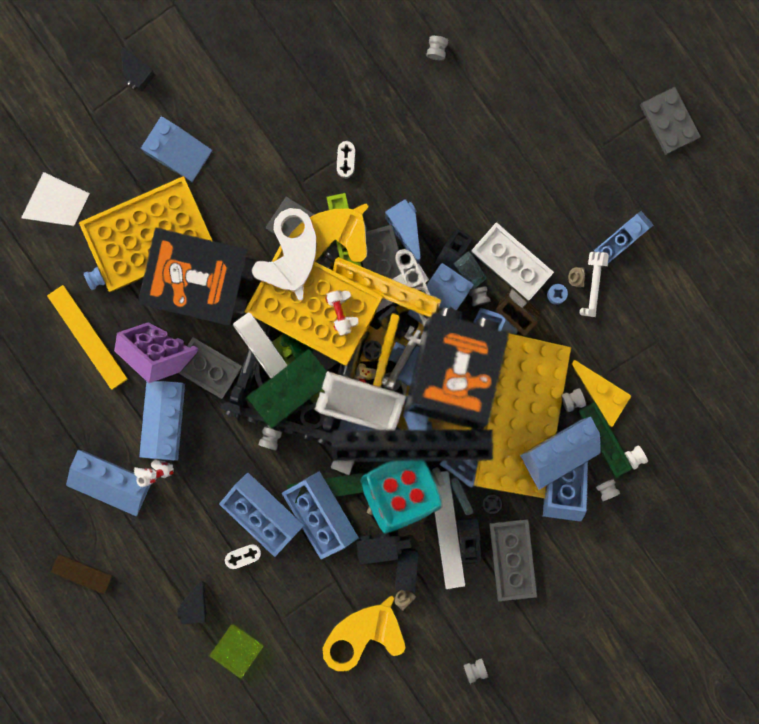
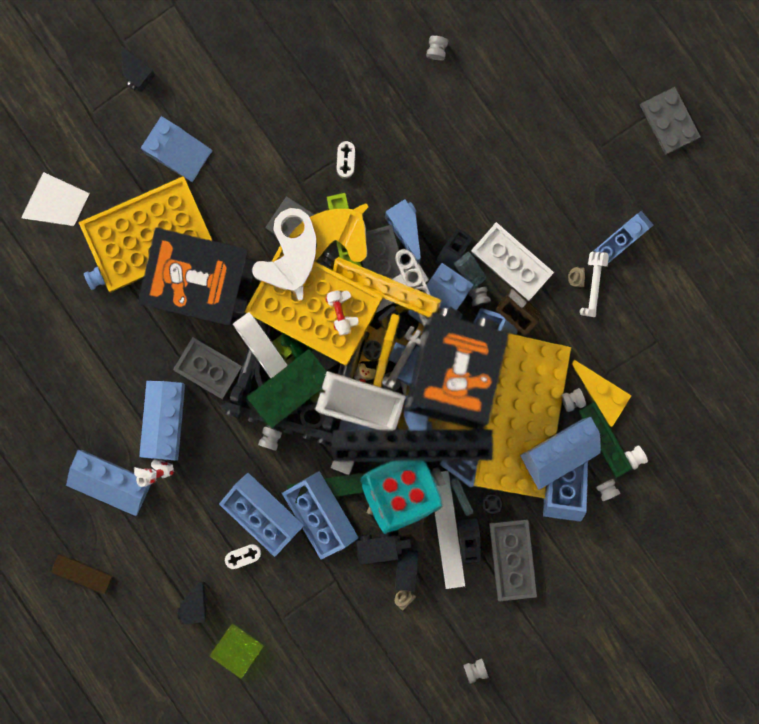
(87, 337): yellow tile -> none
(153, 352): medium lavender wedge -> none
(366, 624): yellow animal -> none
(554, 294): medium blue wheel -> none

